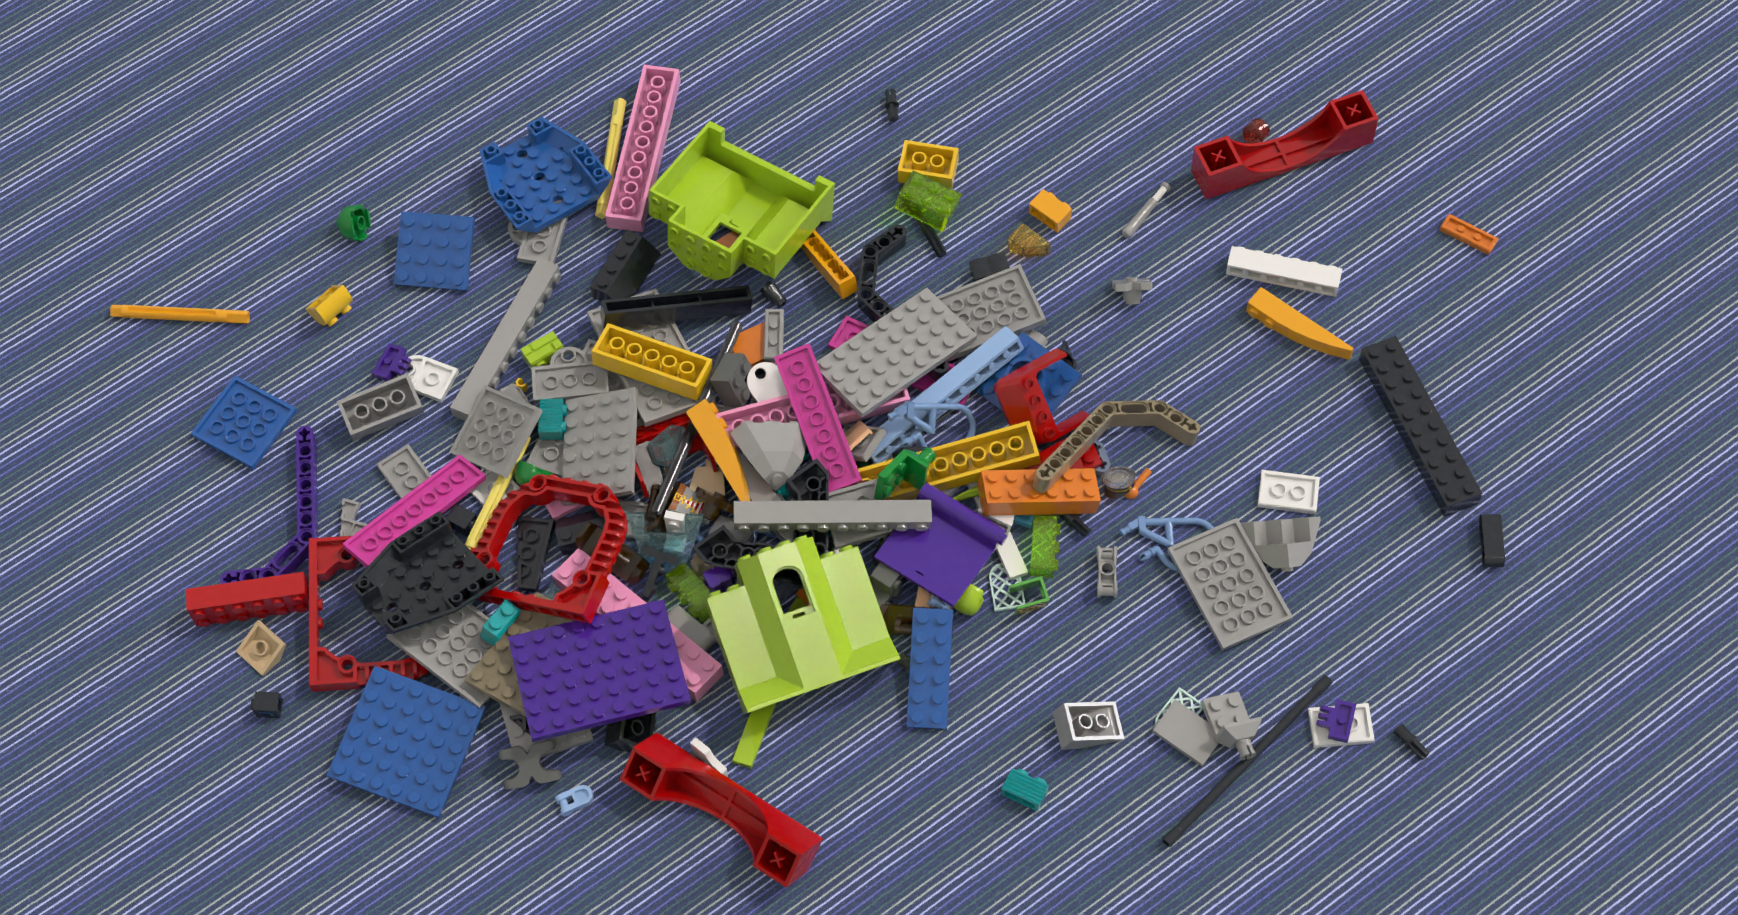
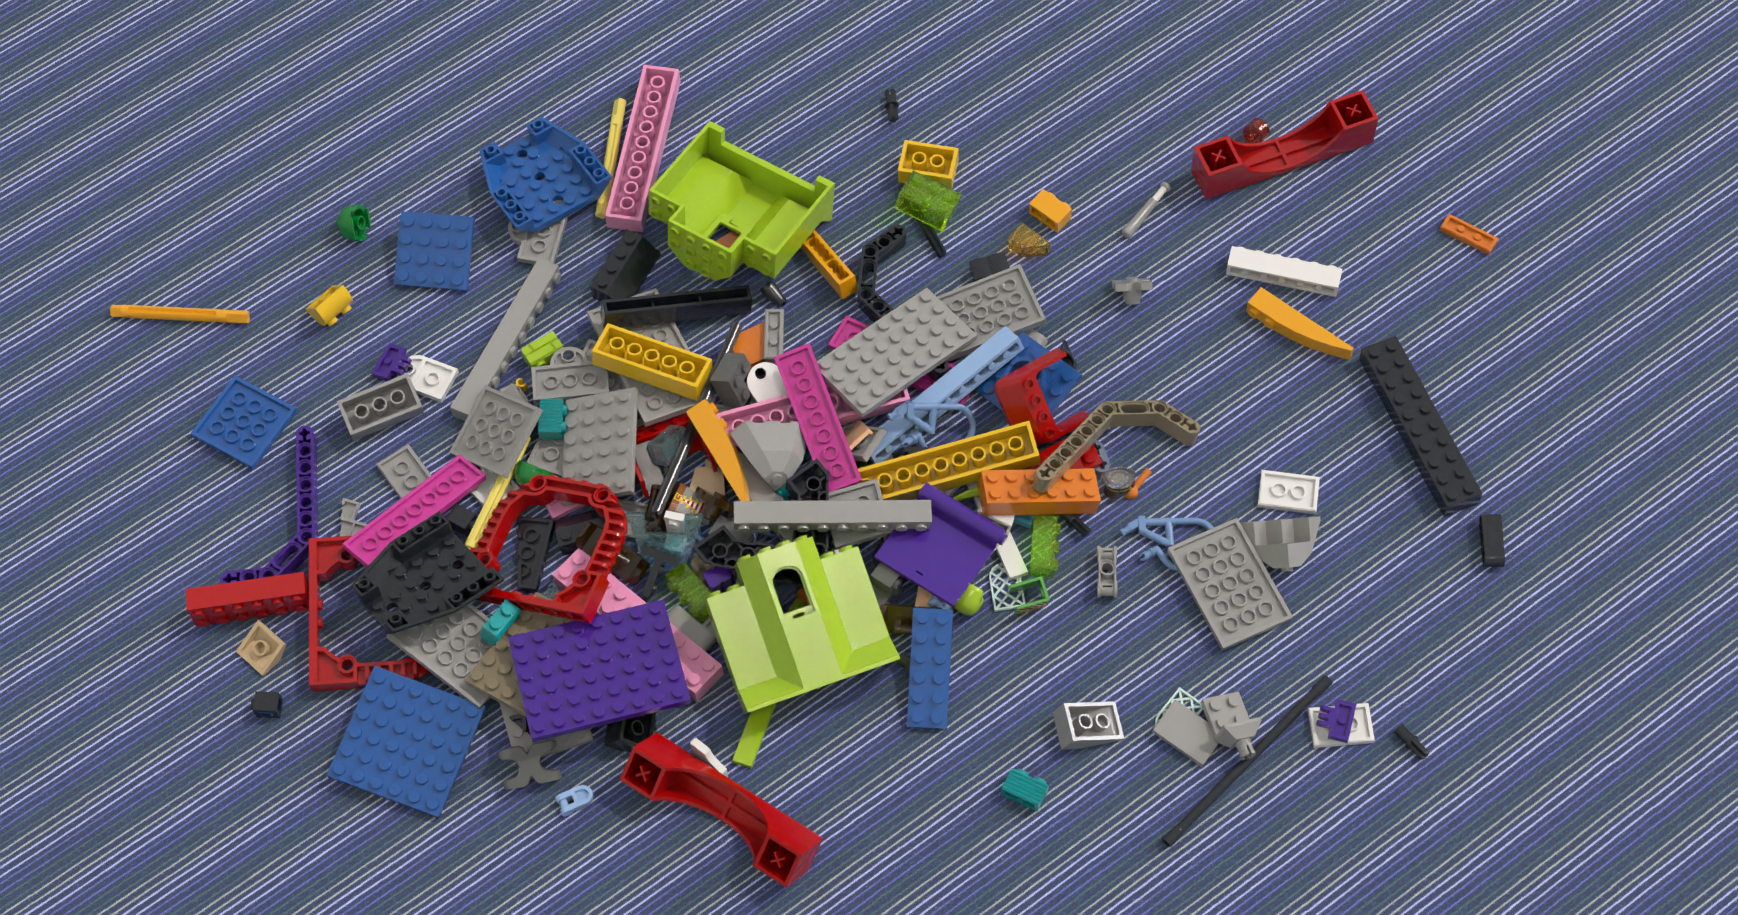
(906, 467): green plate -> none

